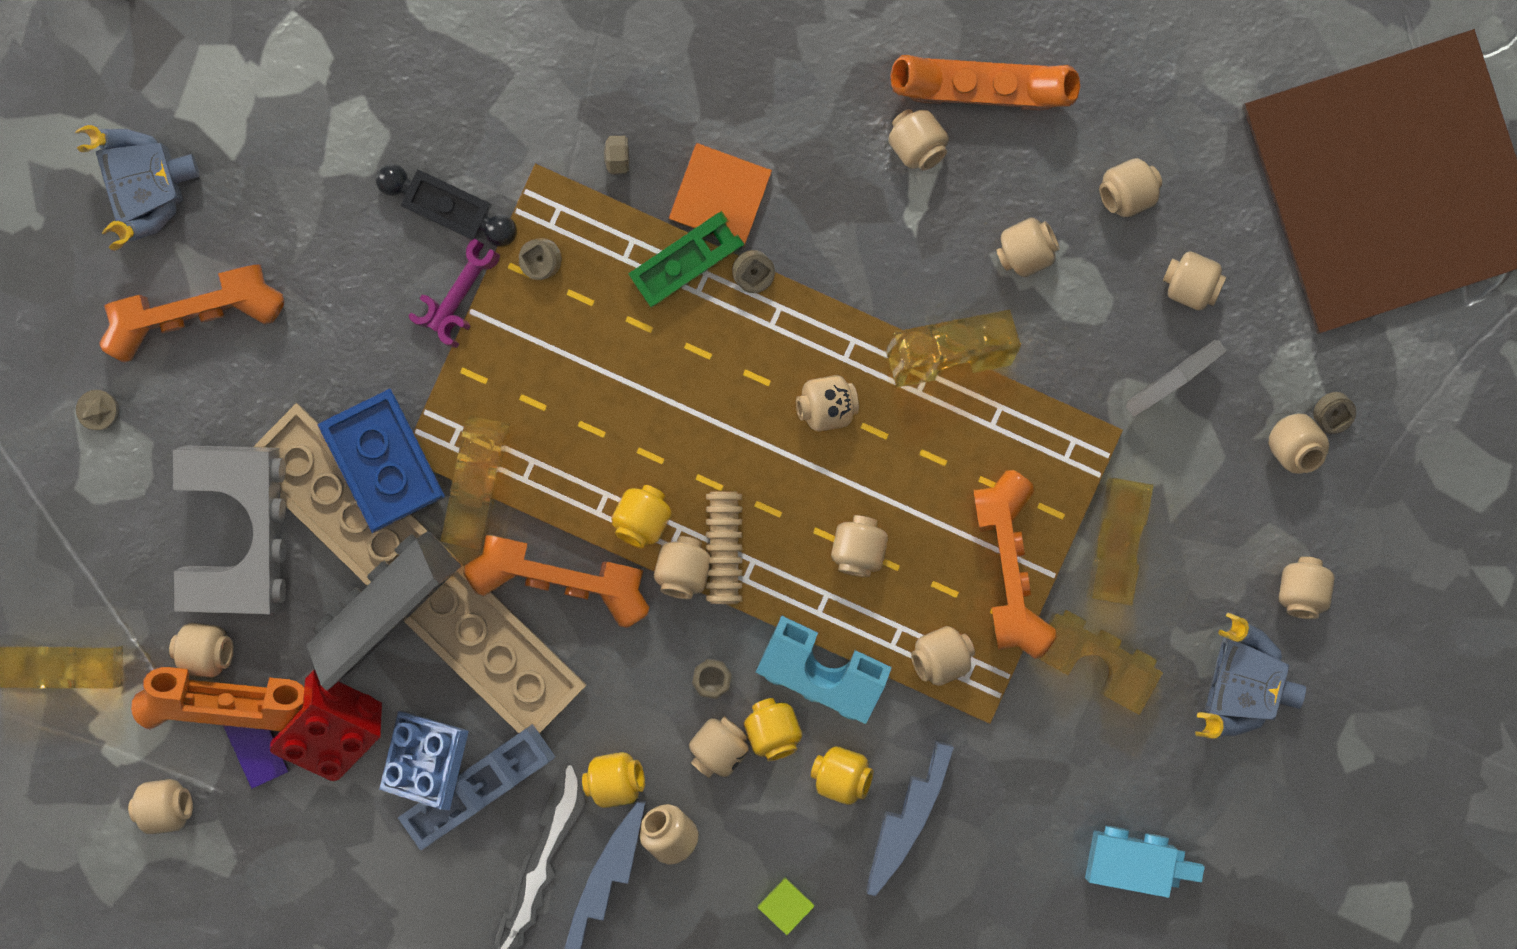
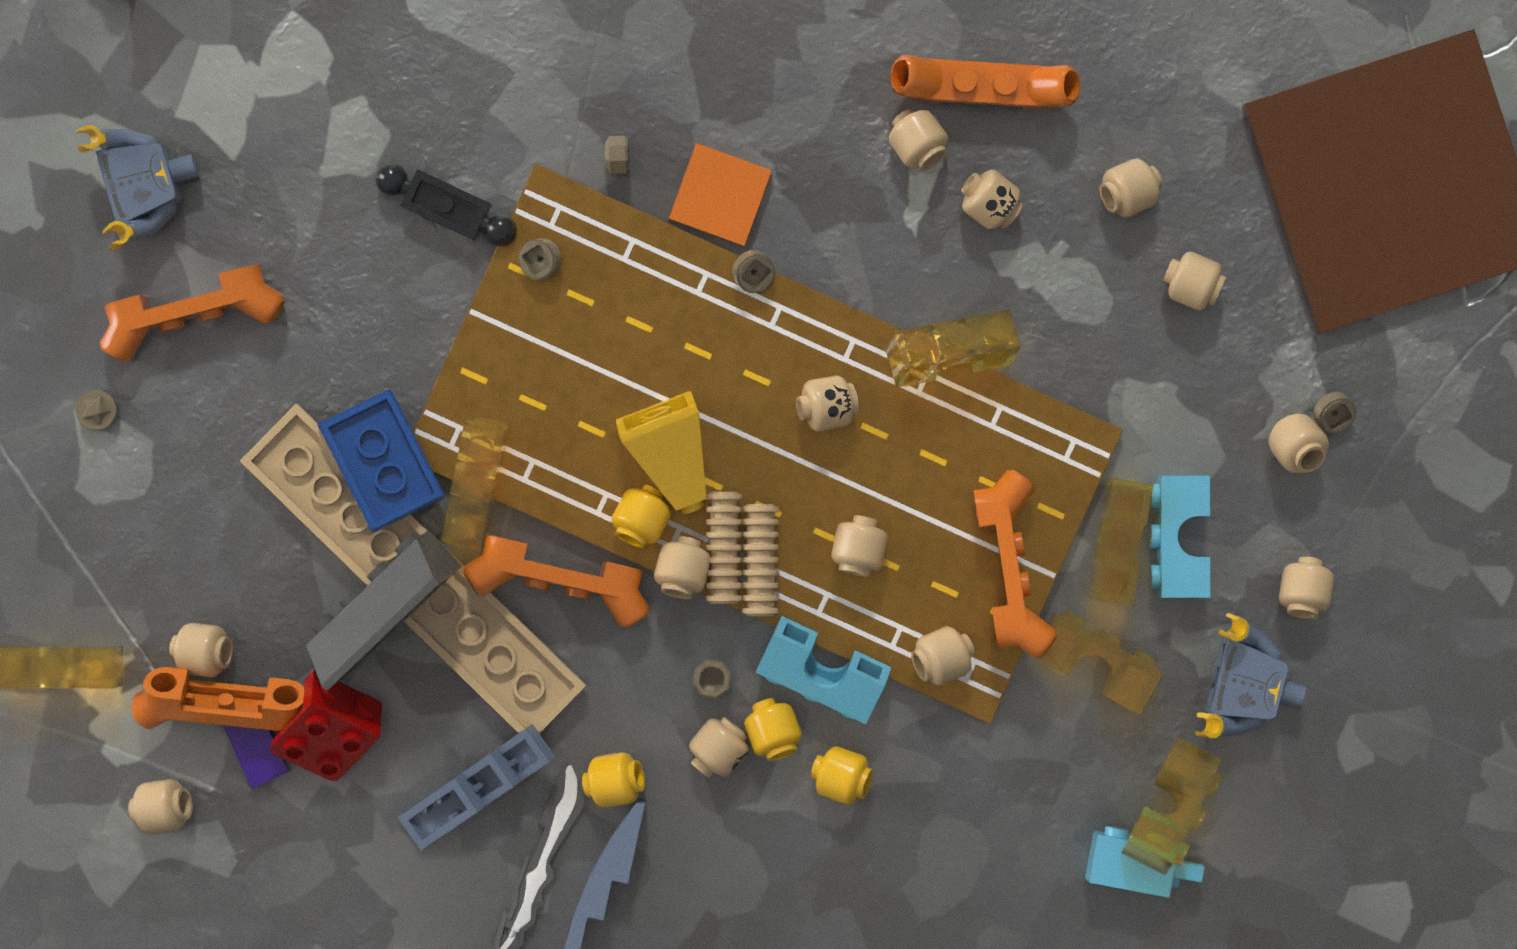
(254, 480): light grey arch -> none
(424, 760): medium blue tile -> none
(441, 317): magenta bar -> none
(668, 834): tan head -> none
(669, 449): none -> yellow slope
(685, 260): green plate -> none
(760, 559): none -> tan piece
(786, 906): lime tile -> none
(901, 831): sand blue slope -> none
(991, 199): none -> tan head
(1028, 247): tan head -> none
(1159, 837): none -> clear yellow arch
(1176, 378): light grey tile -> none
(1176, 571): none -> medium azure arch

